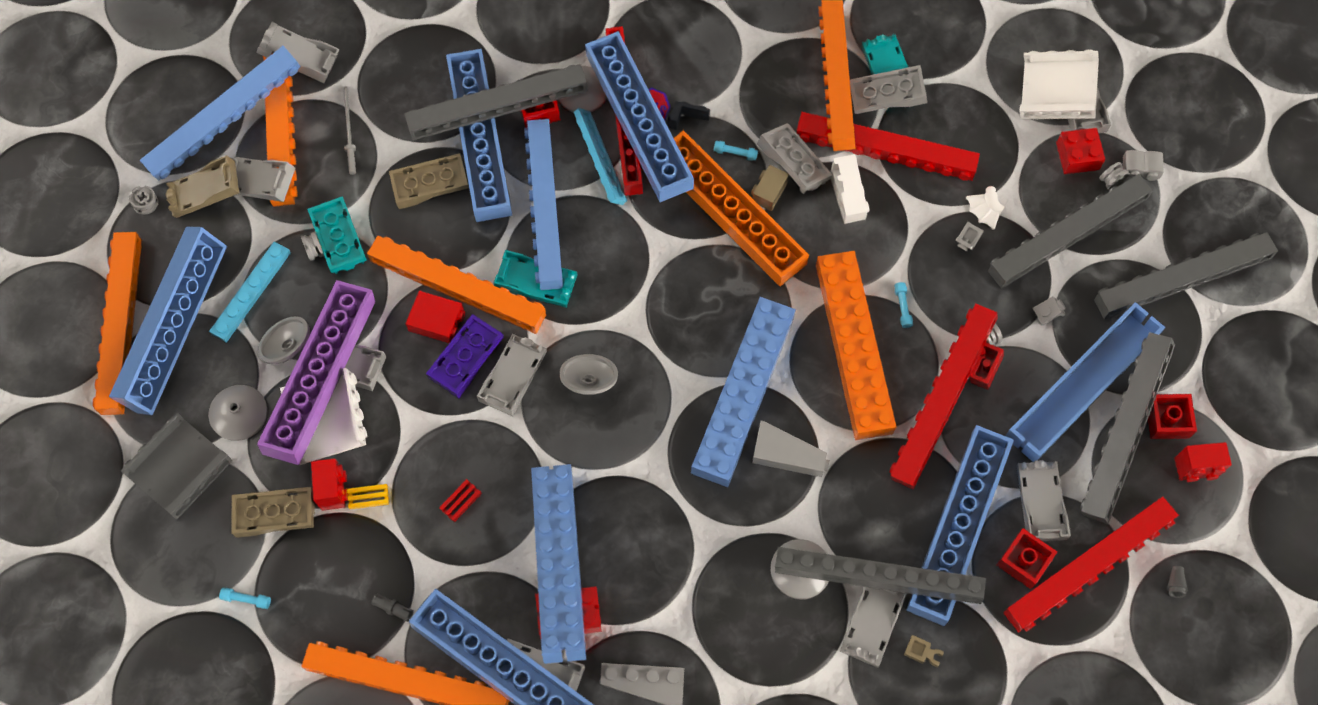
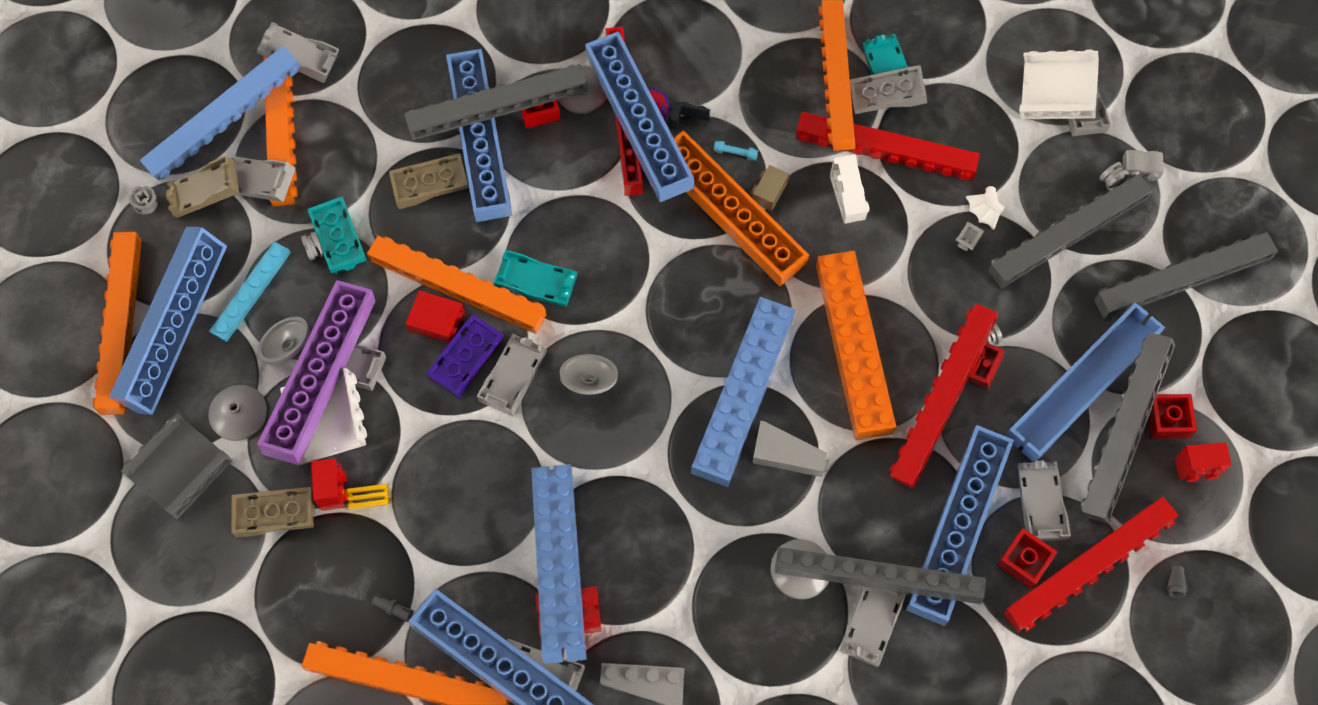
(261, 601): medium azure bar -> none
(350, 148): light grey sword -> none
(465, 506): red tile -> none
(544, 208): medium blue brick -> none
(600, 156): medium azure plate -> none
(795, 157): light grey piece -> none
(901, 291): medium azure bar -> none
(920, 650): dark tan plate -> none
(1049, 310): light grey bracket -> none
(1080, 151): red brick -> none

